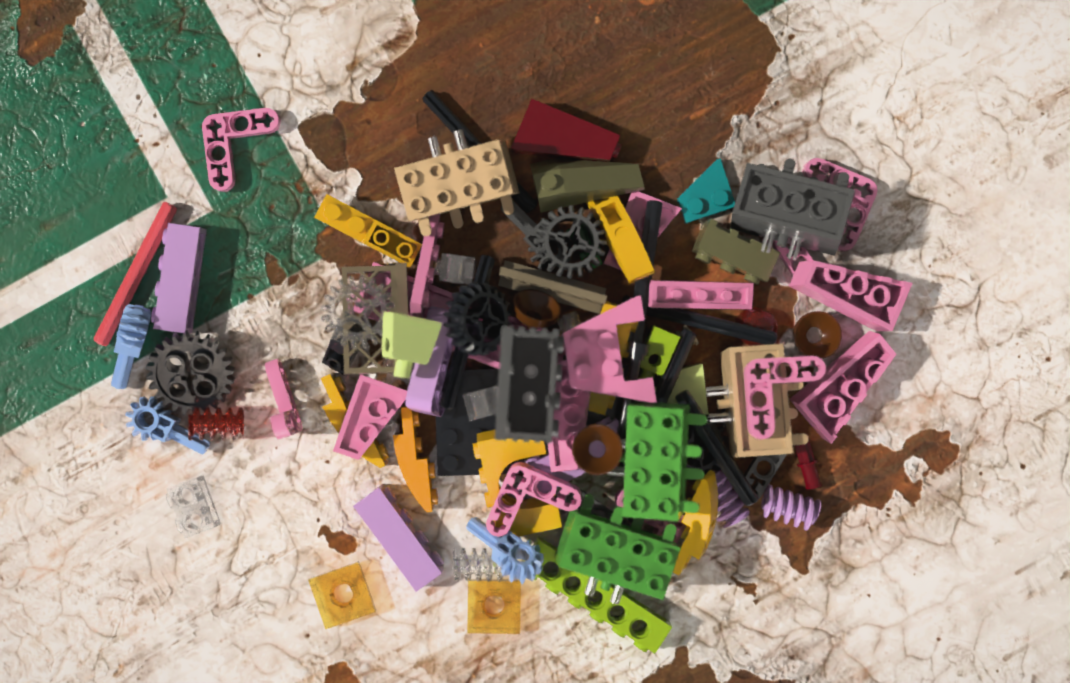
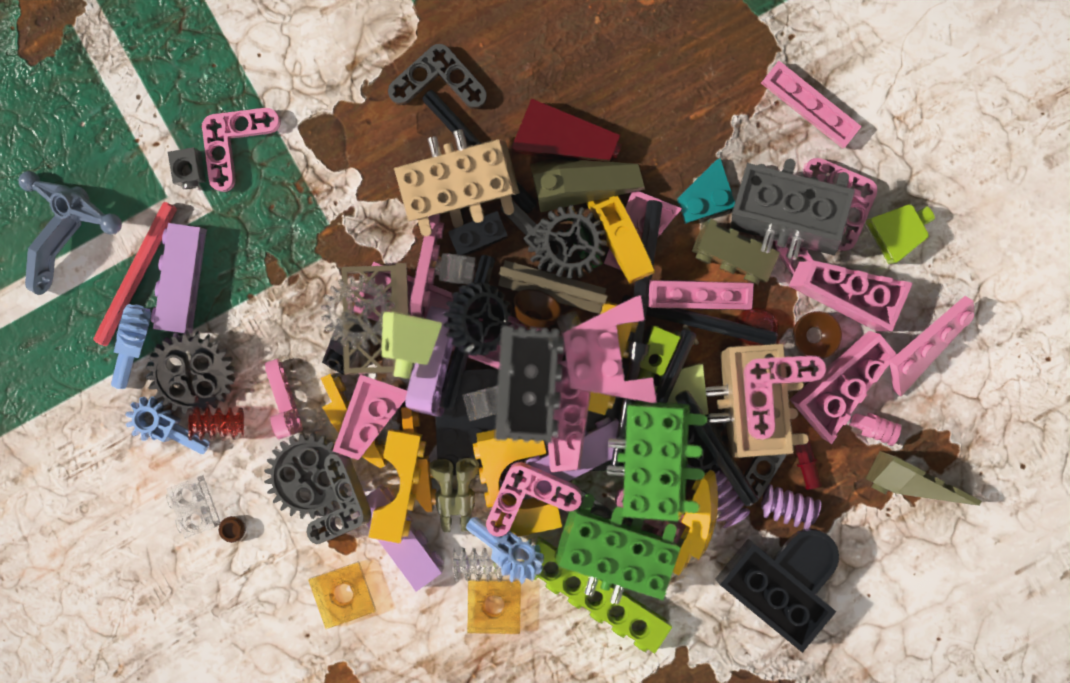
(70, 209): none -> sand blue piece
(178, 160): none -> dark grey brick
(232, 529): none -> reddish brown plate
(289, 490): none -> dark grey gear
(349, 504): none -> dark grey beam
(368, 230): yellow slope -> none
(390, 520): none -> yellow arch
(434, 70): none -> dark grey beam
(454, 501): none -> olive piece
(479, 235): none -> black brick
(589, 463): reddish brown piece -> none
(786, 586): none -> black brick
(811, 104): none -> bright pink plate
(877, 428): none -> bright pink hinge
(900, 231): none -> lime torso
(905, 479): none -> olive wedge
(924, 349): none -> bright pink wing

